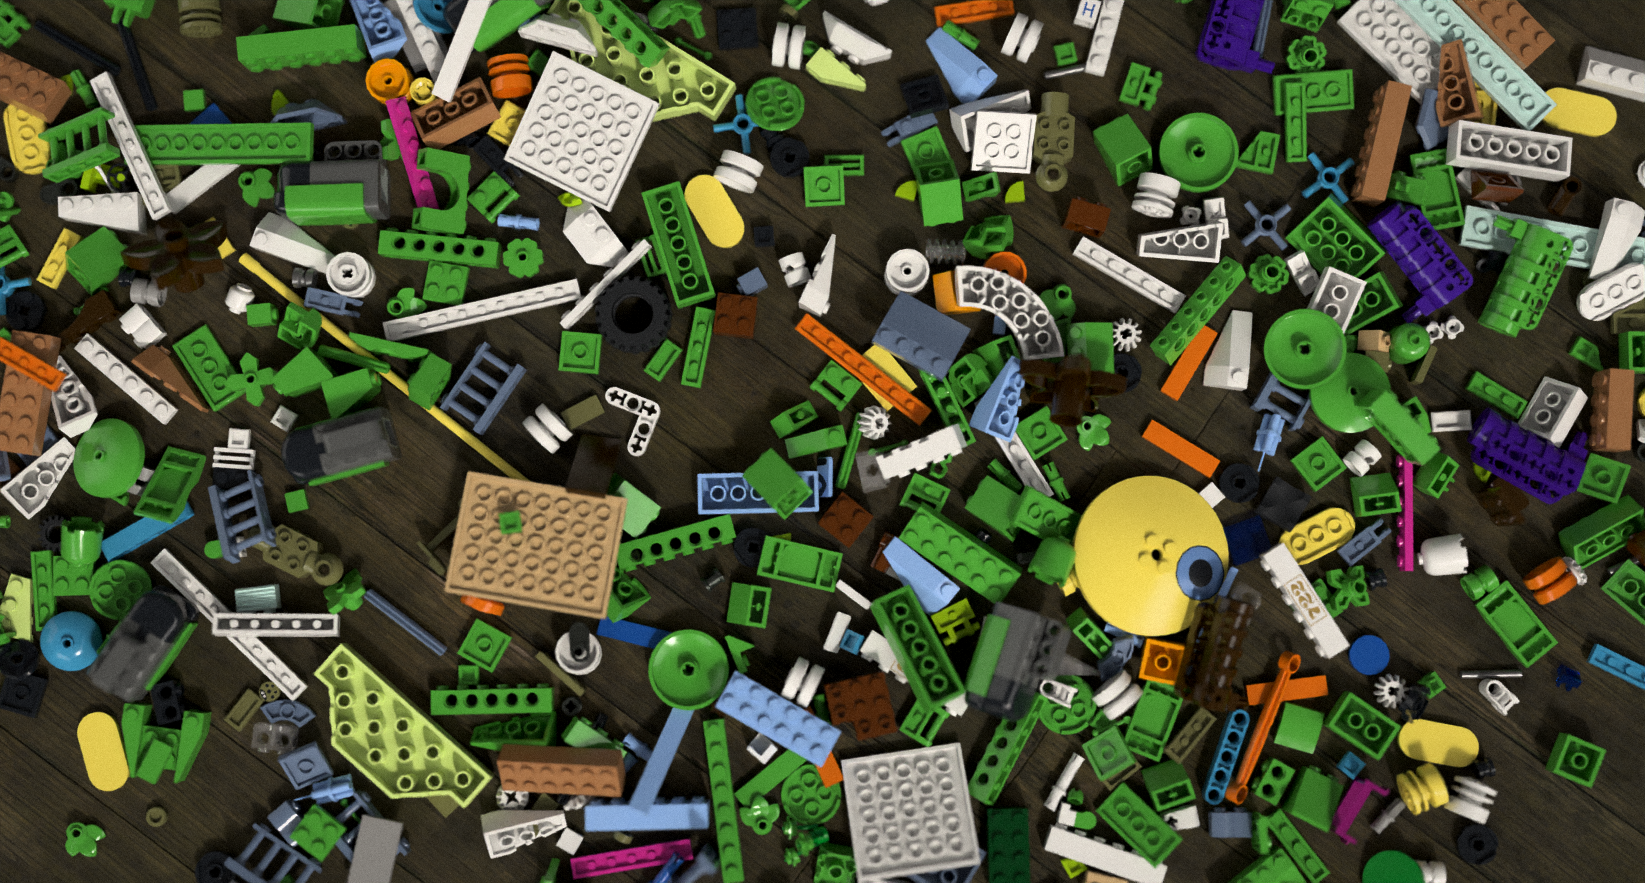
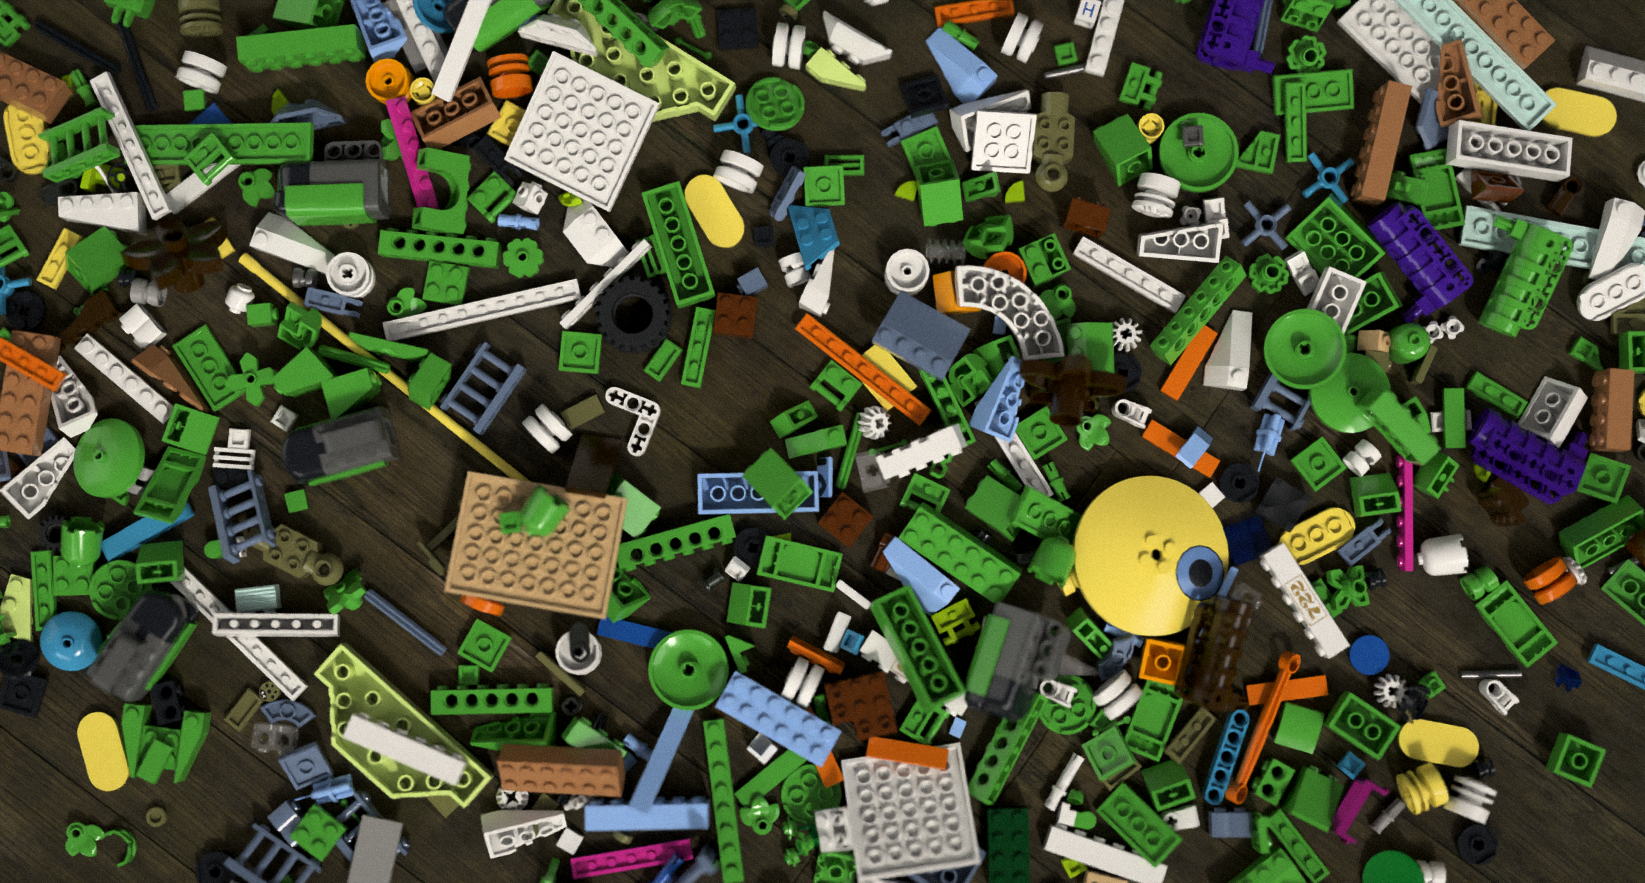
(132, 844): none -> bright green helmet
(160, 563): none -> bright green slope
(190, 429): none -> bright green slope
(201, 72): none -> white wheel
(205, 154): none -> bright green plate
(405, 749): none -> white brick
(530, 197): none -> white brick
(543, 512): none -> bright green cylinder
(737, 569): none -> white tile
(786, 193): none -> sand blue hinge
(813, 232): none -> dark azure wing
(816, 655): none -> orange plate
(834, 829): none -> white slope
(907, 753): none -> orange tile
(957, 727): none -> light blue piece
(1043, 260): none -> bright green slope
(1135, 413): none -> white piece
(1151, 127): none -> light yellow wheel
(1192, 136): none -> flat silver tile
(1194, 447): none -> light blue slope
(1453, 418): none -> bright green tile

